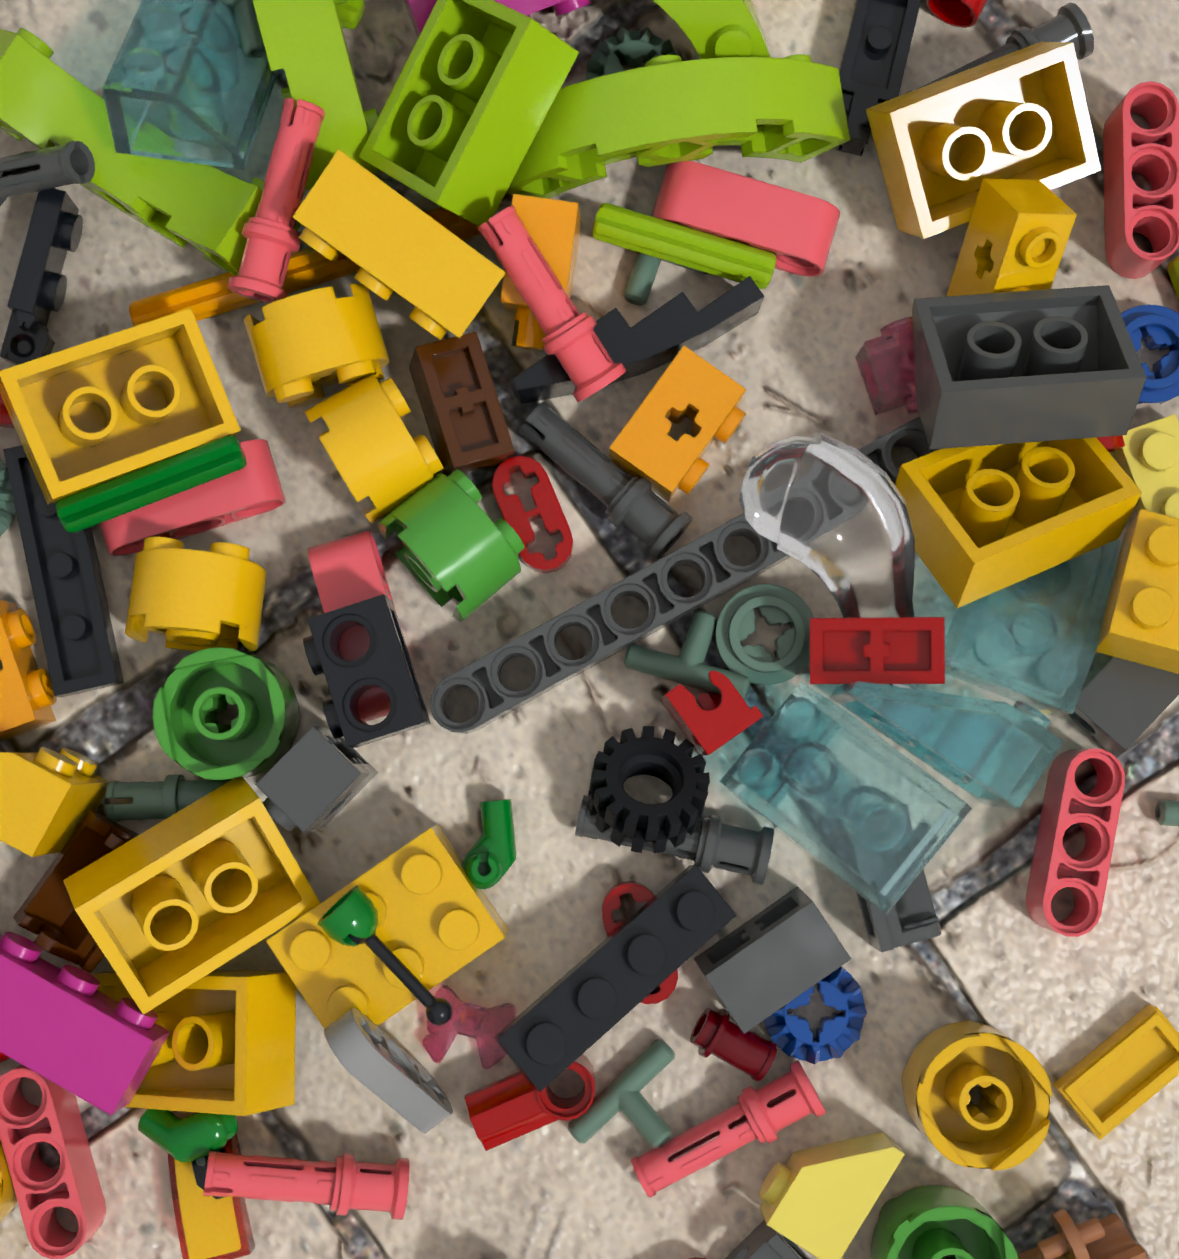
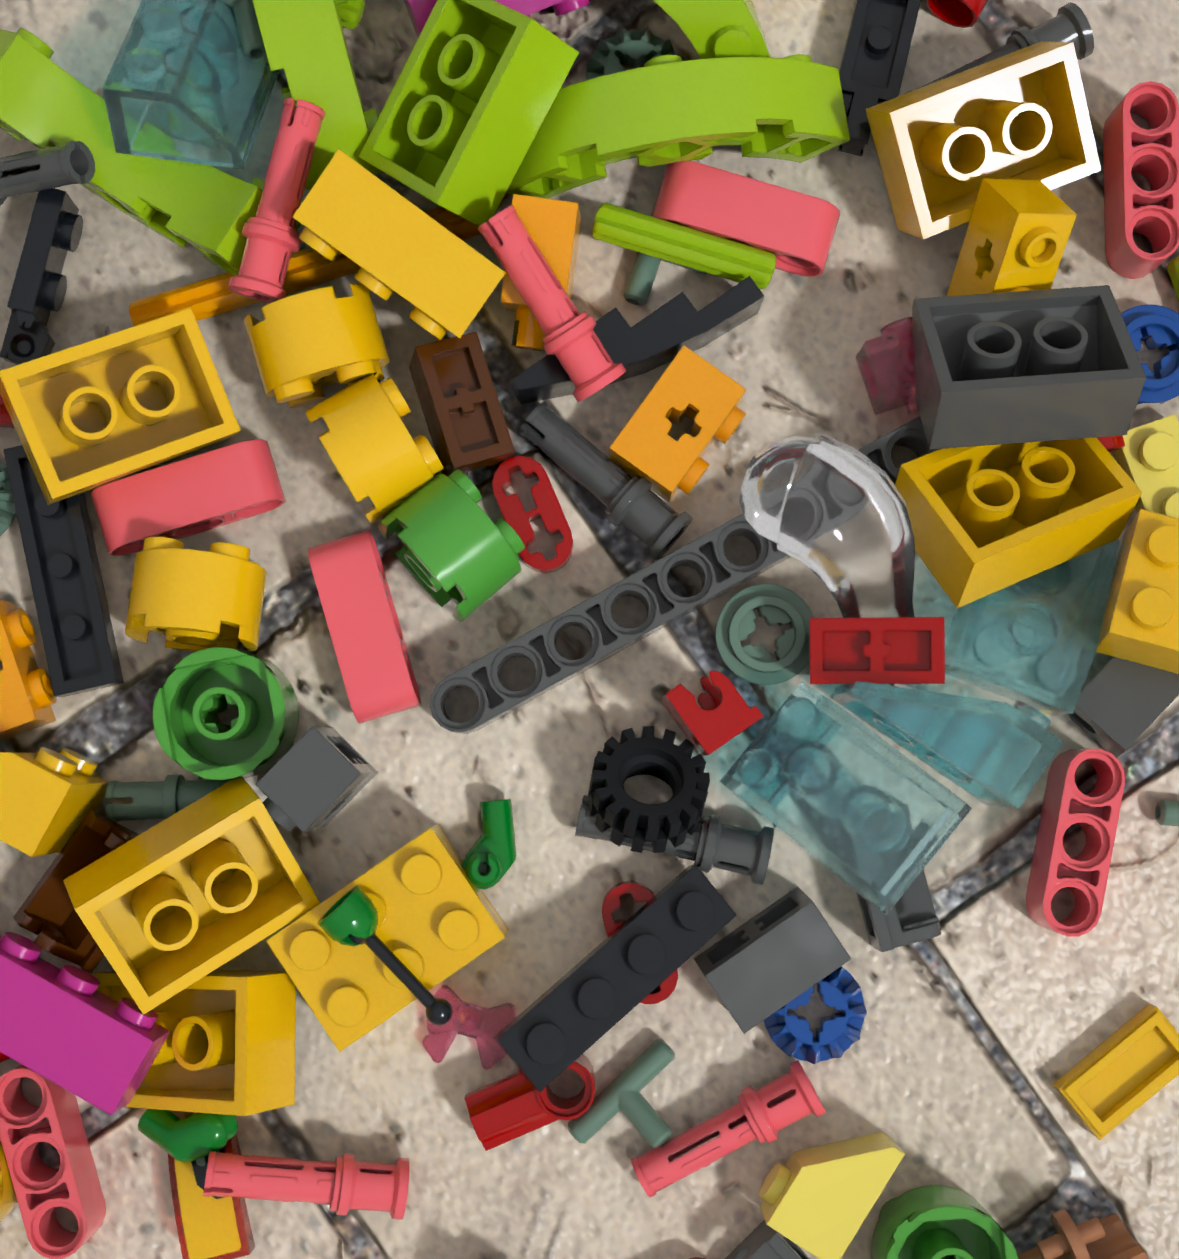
(151, 484): green axle -> none
(383, 666): black brick -> none
(387, 1070): light grey beam -> none
(689, 666): sand green piece -> none
(724, 1039): dark red pin -> none
(1015, 1089): yellow brick -> none

